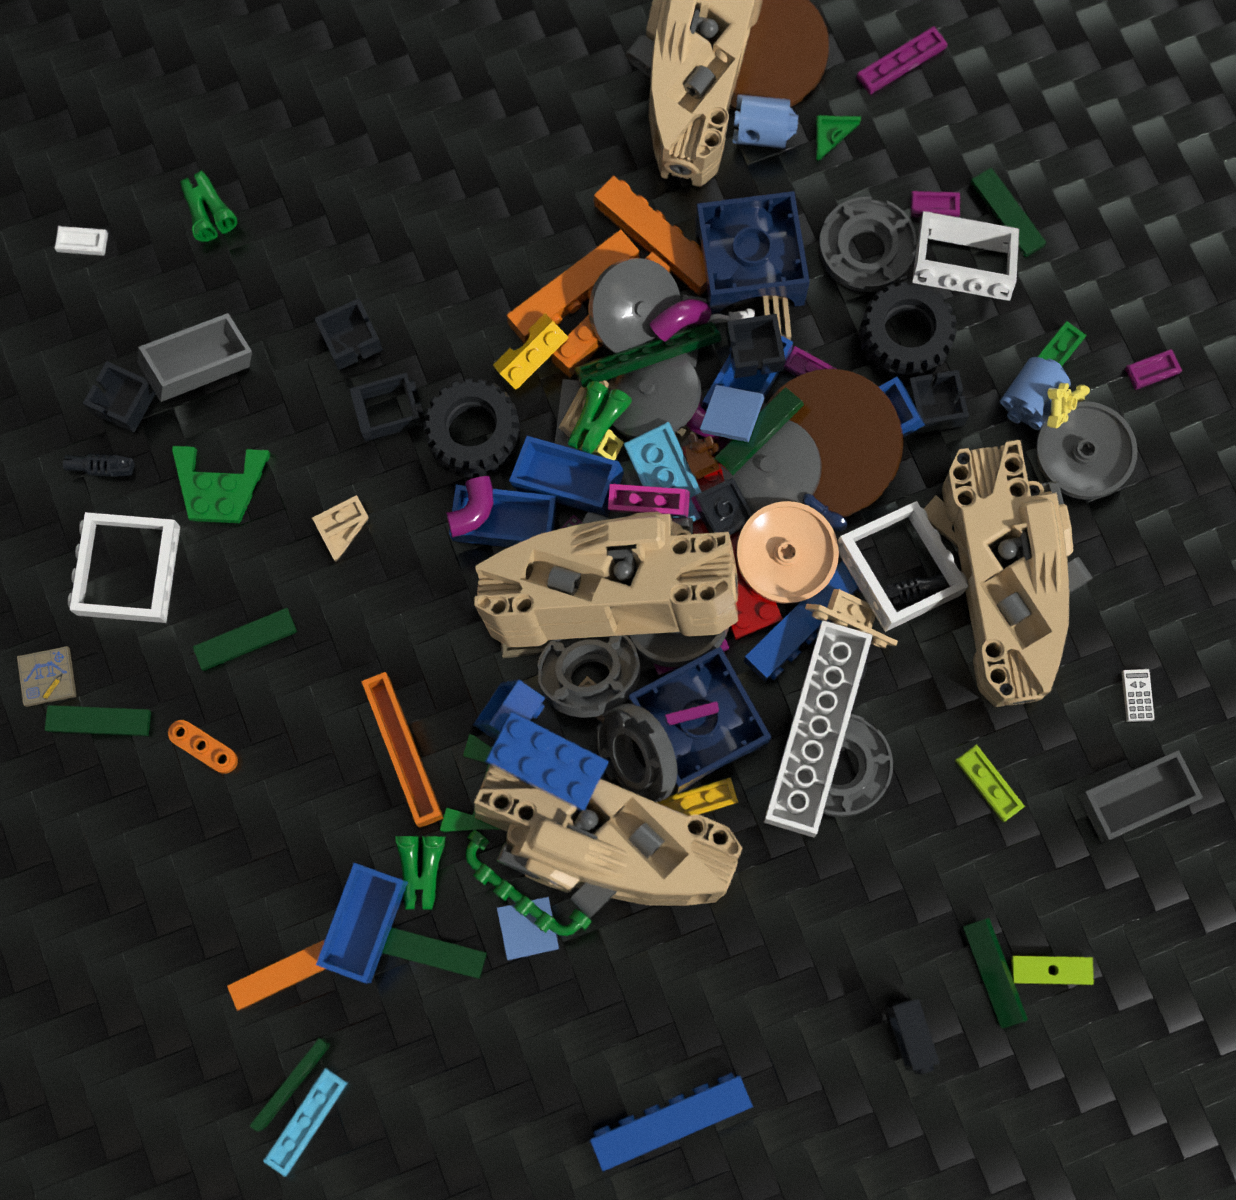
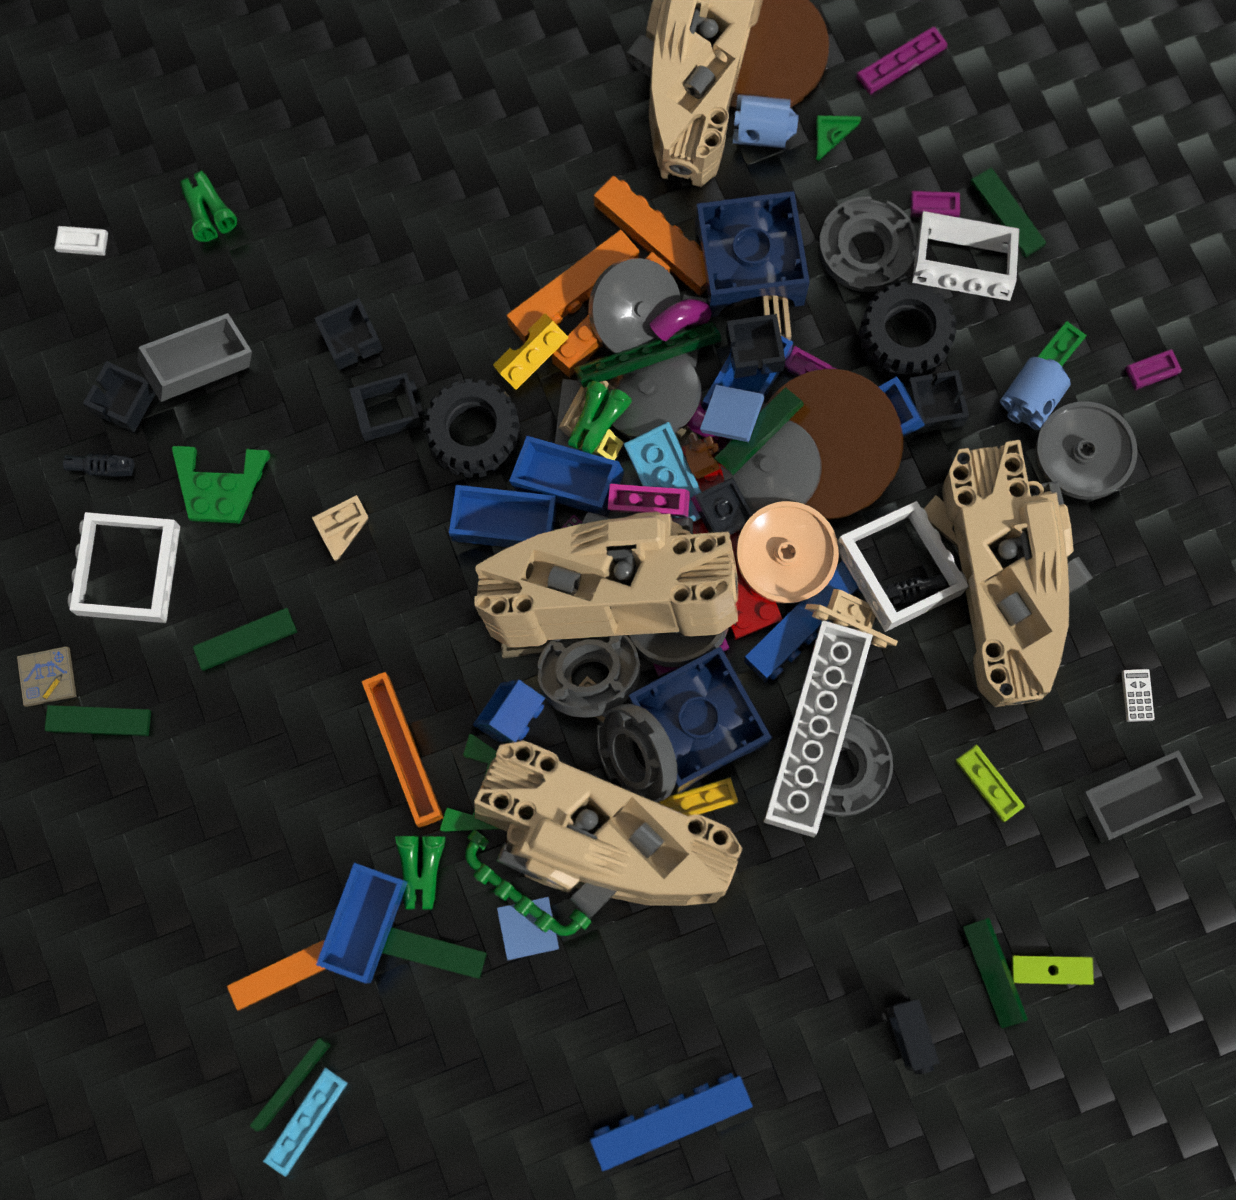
(210, 754): orange plate -> none
(477, 508): magenta cylinder -> none
(546, 761): blue piece -> none
(692, 713): magenta tile -> none
(716, 318): white piece -> none
(836, 520): dark blue piece -> none
(1063, 402): light yellow piece -> none

